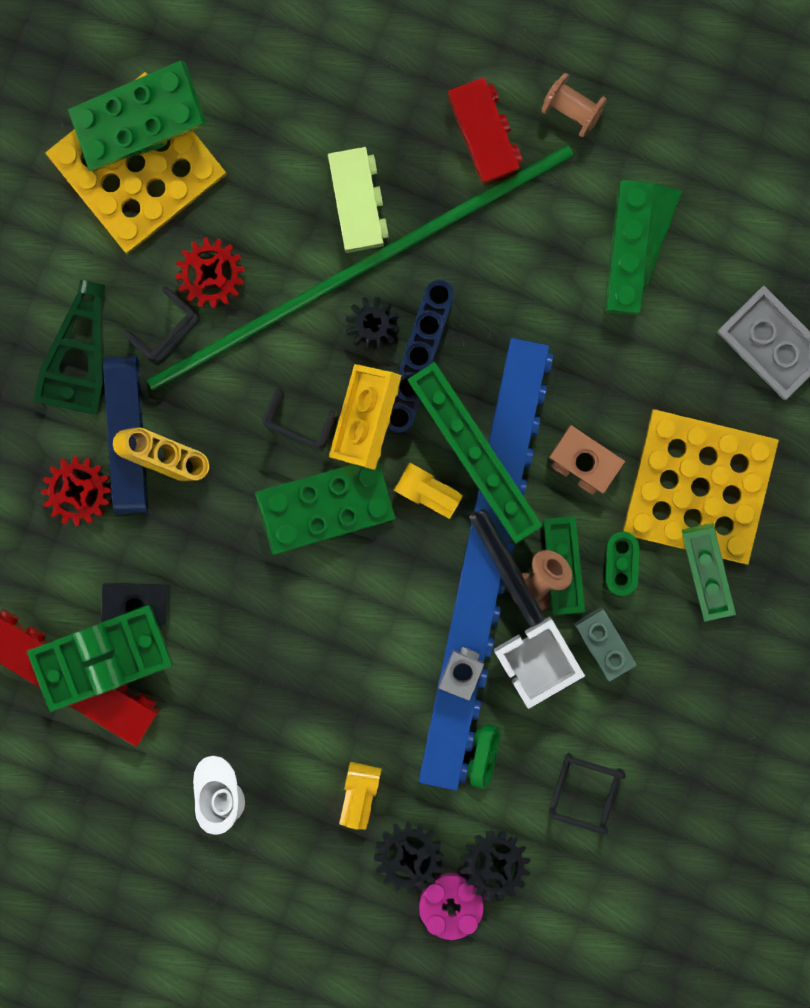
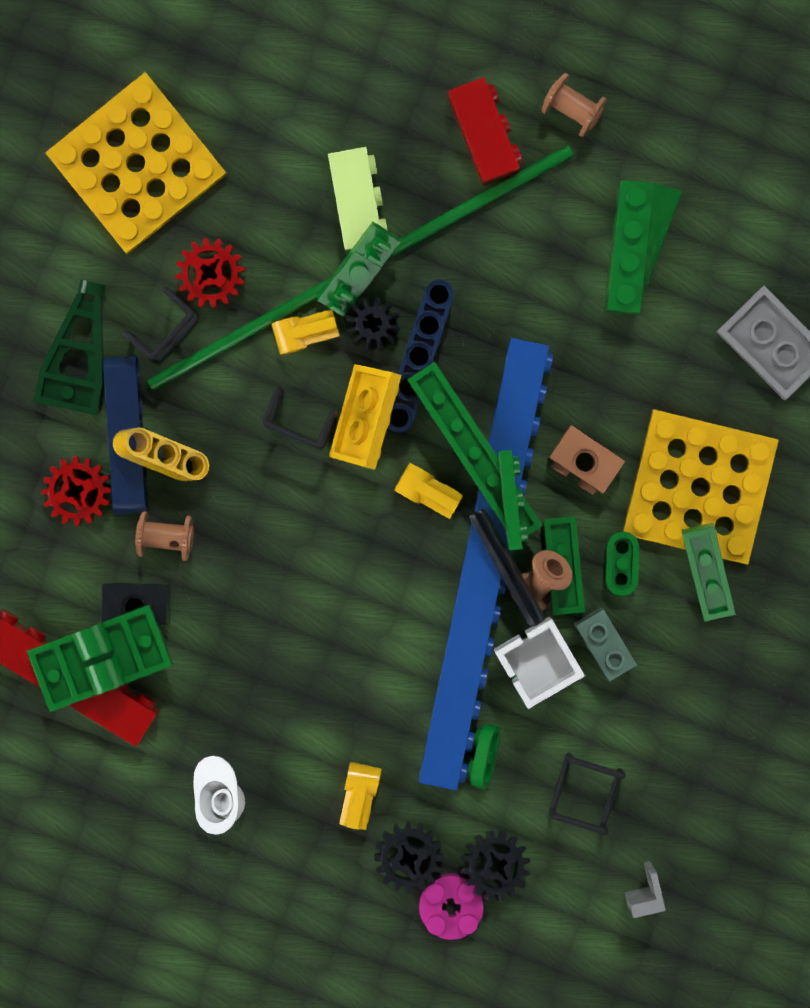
(137, 116): green plate -> none
(164, 536): none -> nougat hose
(297, 333): none -> yellow piece
(324, 506): green plate -> none
(358, 269): none -> green plate
(461, 688): light grey brick -> none
(512, 499): none -> green plate
(647, 899): none -> light grey panel

